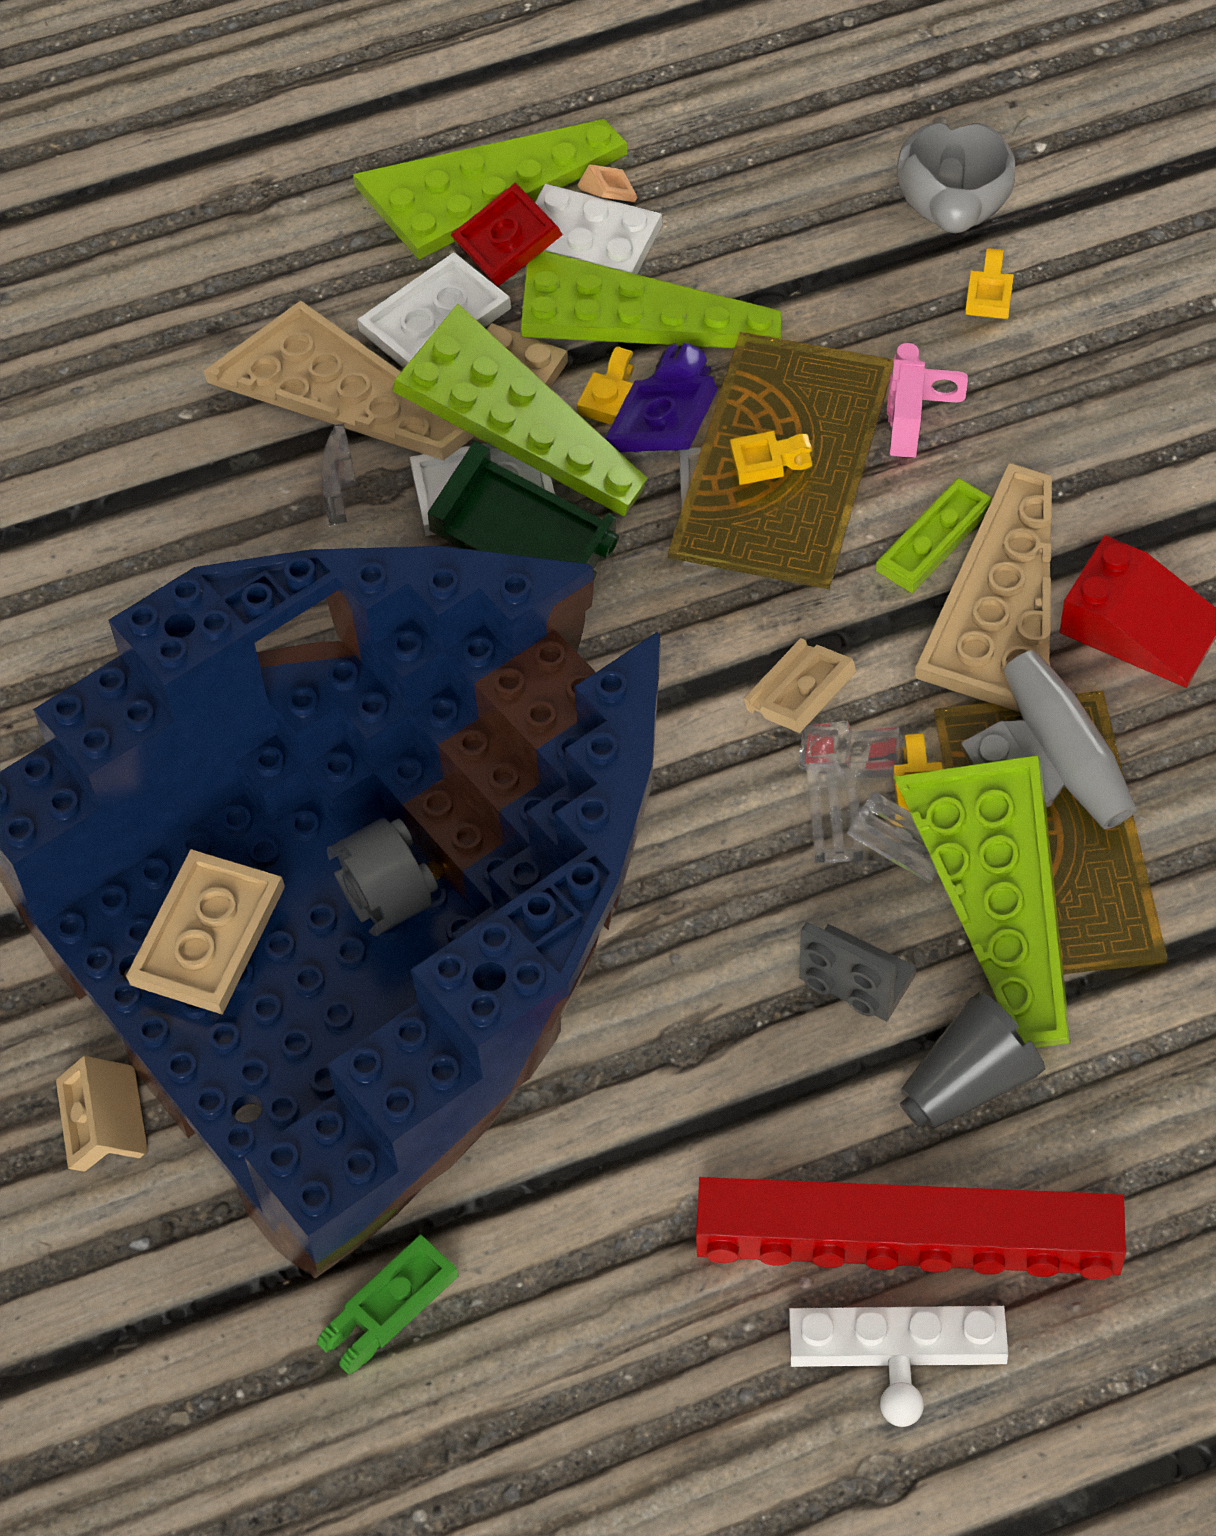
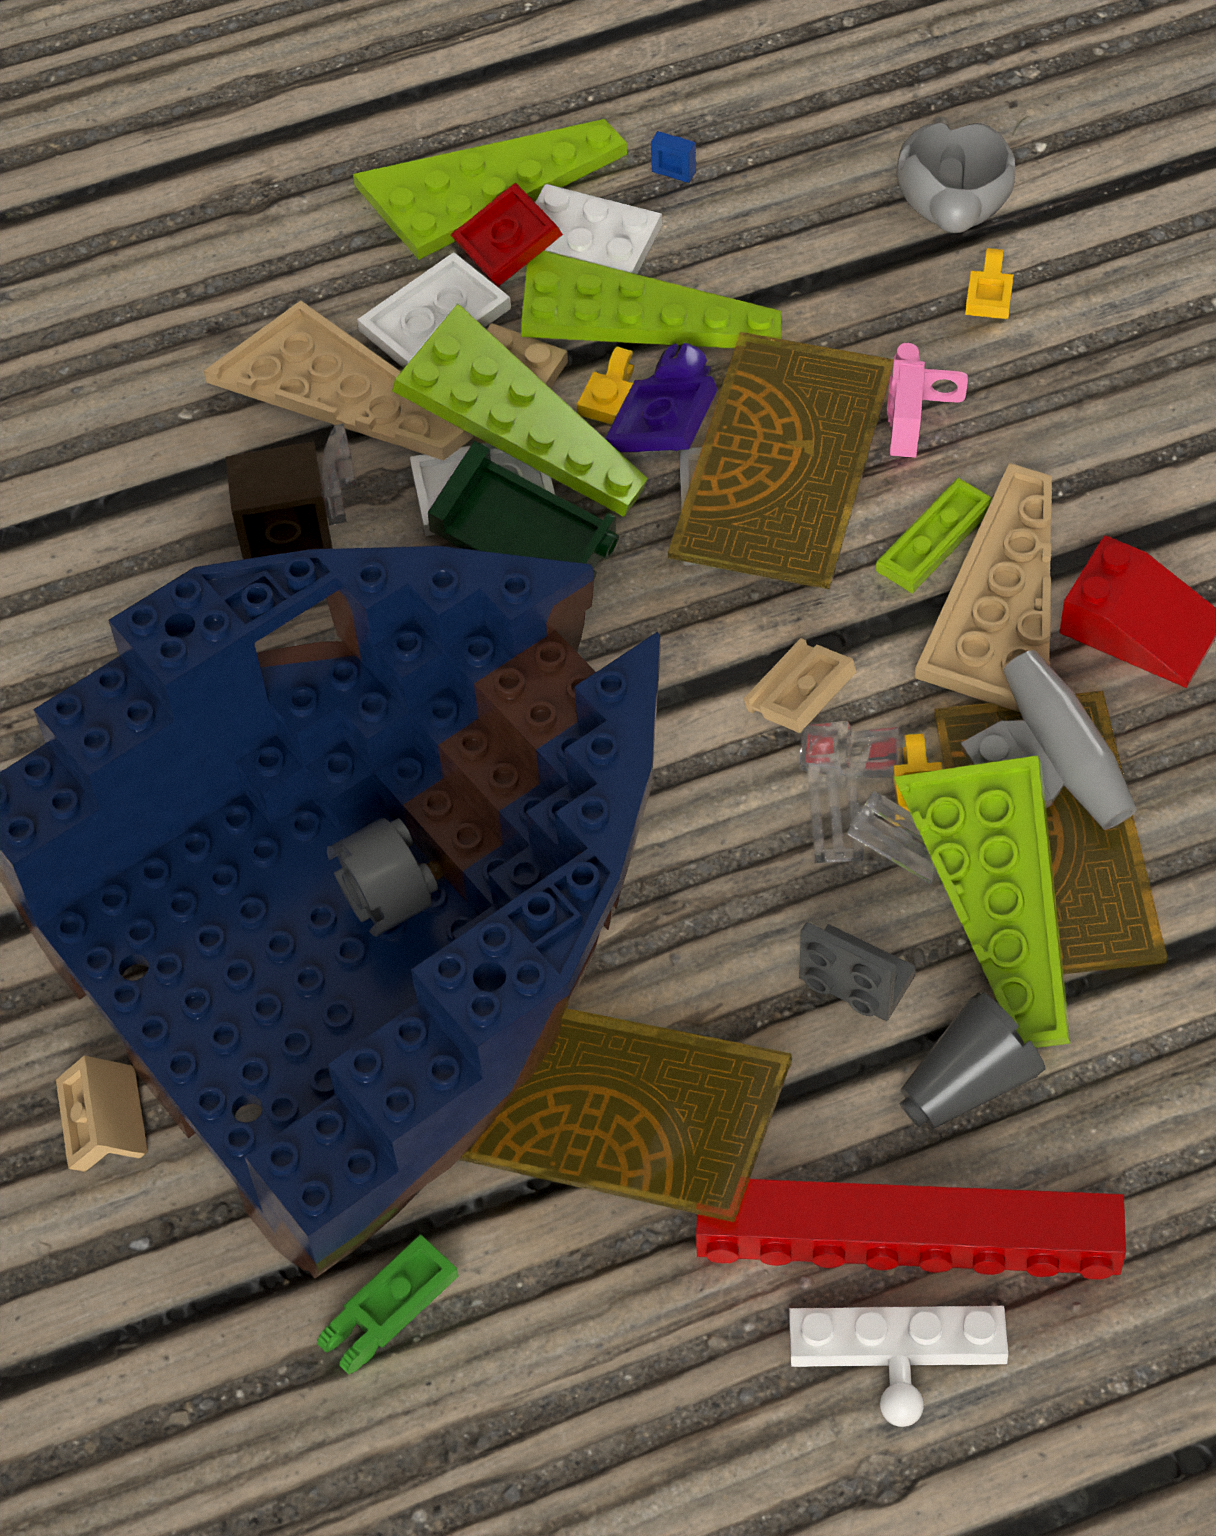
(206, 931): tan plate -> none
(278, 501): none -> dark brown slope
(607, 183): light nougat slope -> none
(640, 1115): none -> clear yellow piece
(673, 156): none -> blue plate
(763, 457): yellow plate -> none

